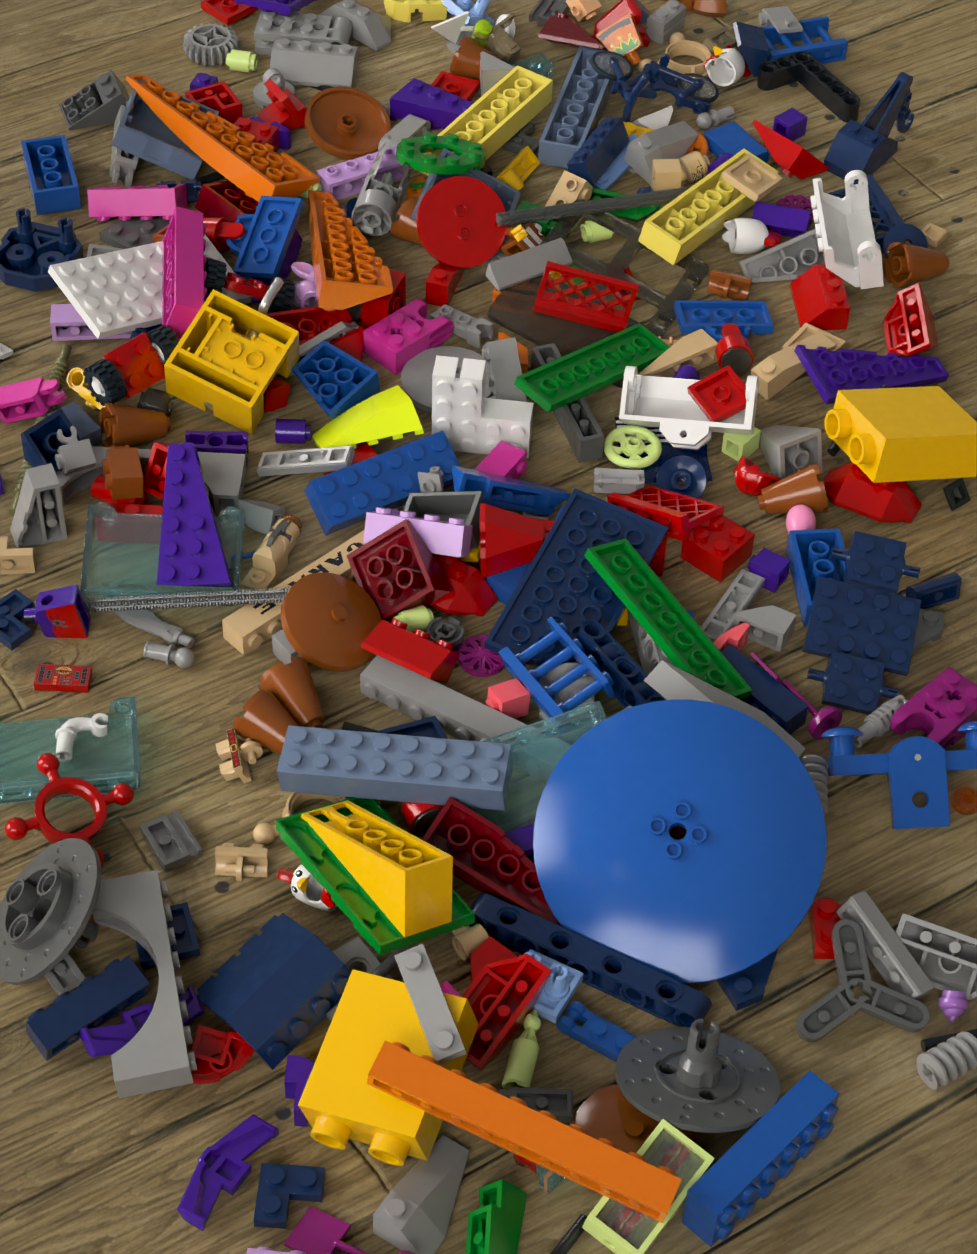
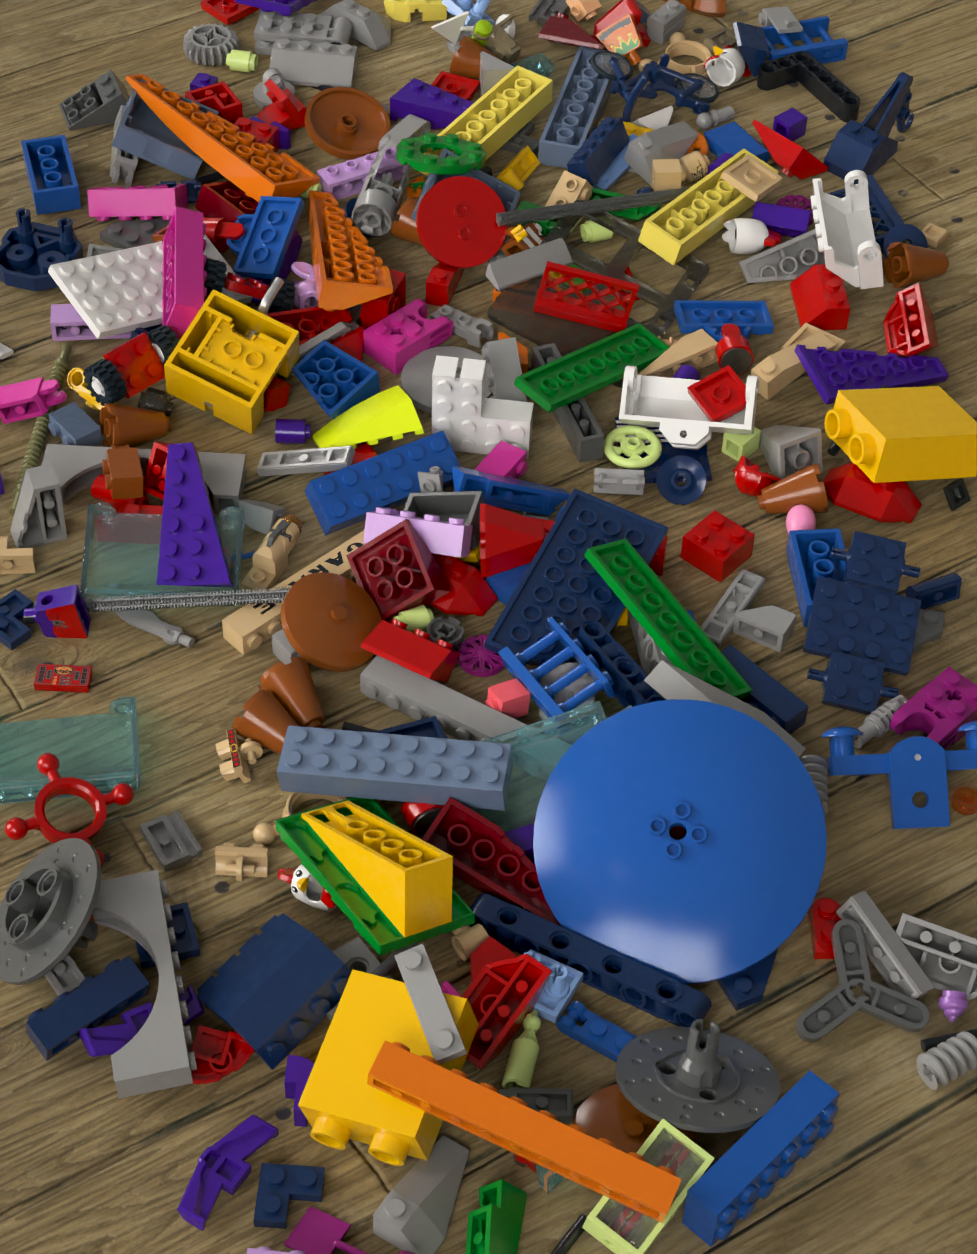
(41, 439): dark blue slope -> none
(68, 733): white piece -> none
(75, 454): light grey brick -> none
(182, 657): light grey pin -> none
(219, 441): dark purple piece -> none
(668, 508): red fence -> none
(729, 285): dark orange hips -> none
(735, 636): coral slope -> none
(771, 567): dark purple brick -> none
(823, 720): magenta piece -> none

